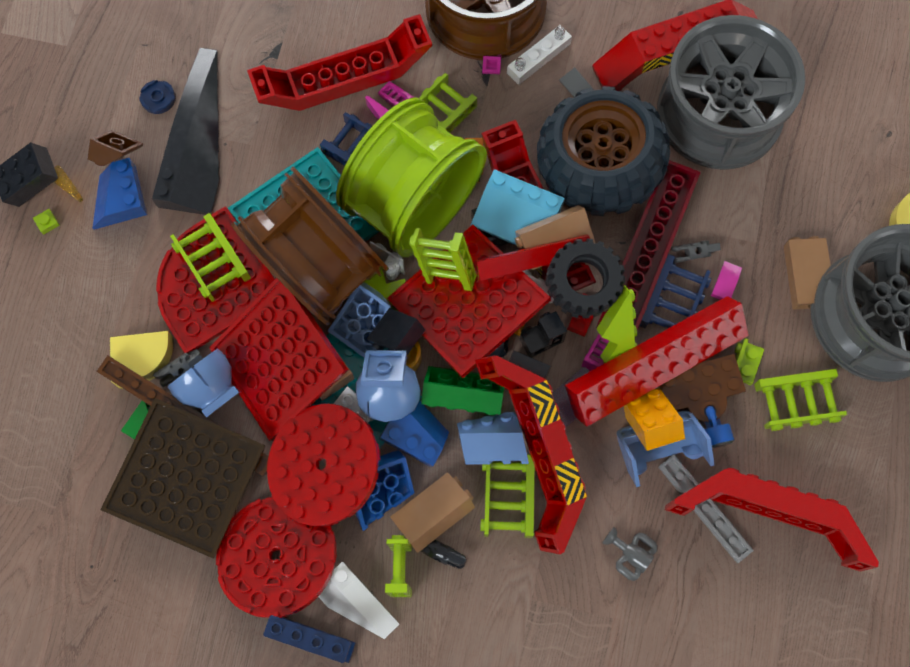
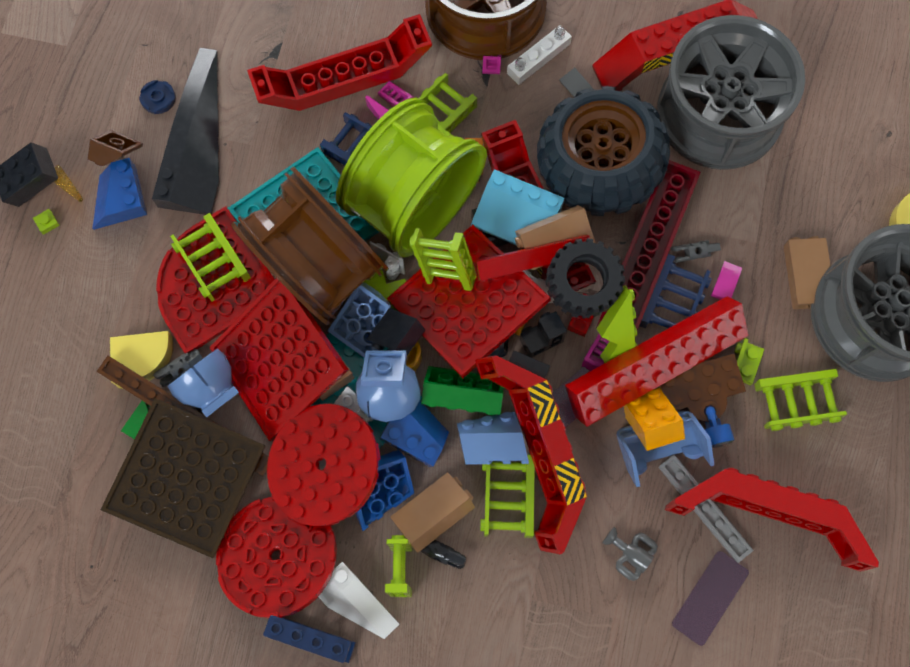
(710, 598): none -> clear purple piece

